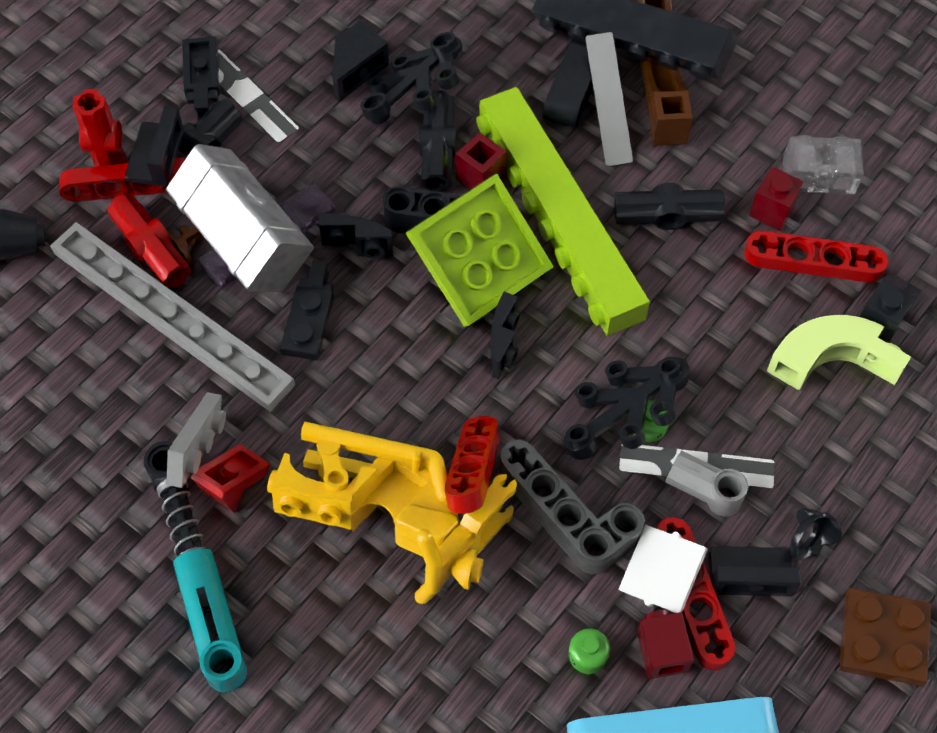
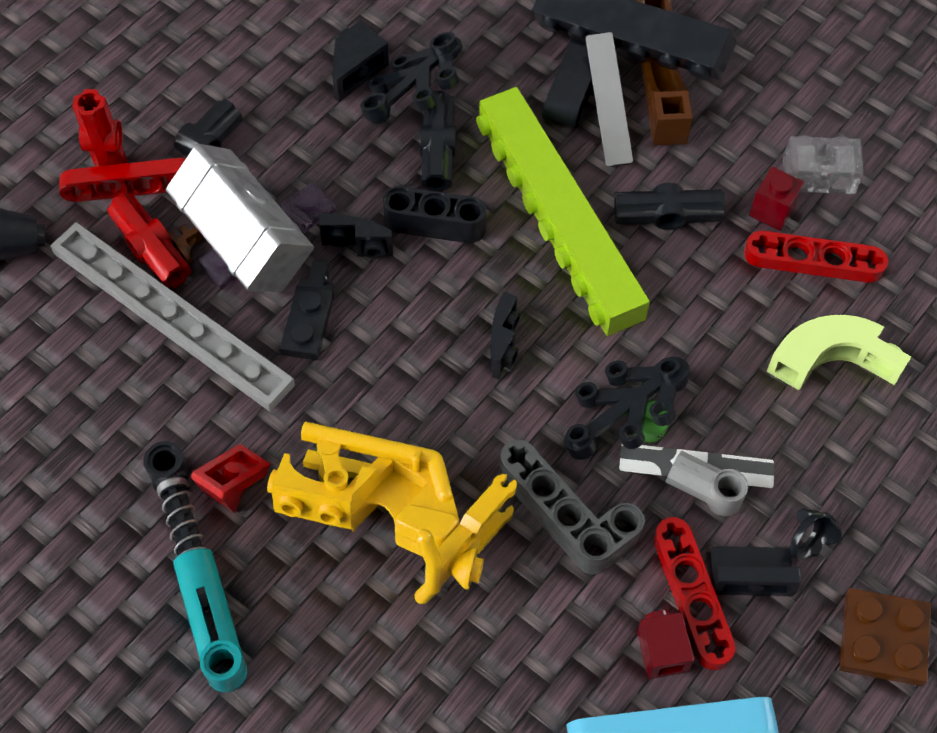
(156, 149): black panel -> none
(195, 440): light grey plate -> none
(201, 73): black hinge -> none
(253, 100): sticker -> none
(472, 465): red beam -> none
(479, 161): dark red brick -> none
(479, 249): lime plate -> none
(589, 651): bright green piece -> none
(663, 569): white piece -> none
(890, 304): black slope -> none

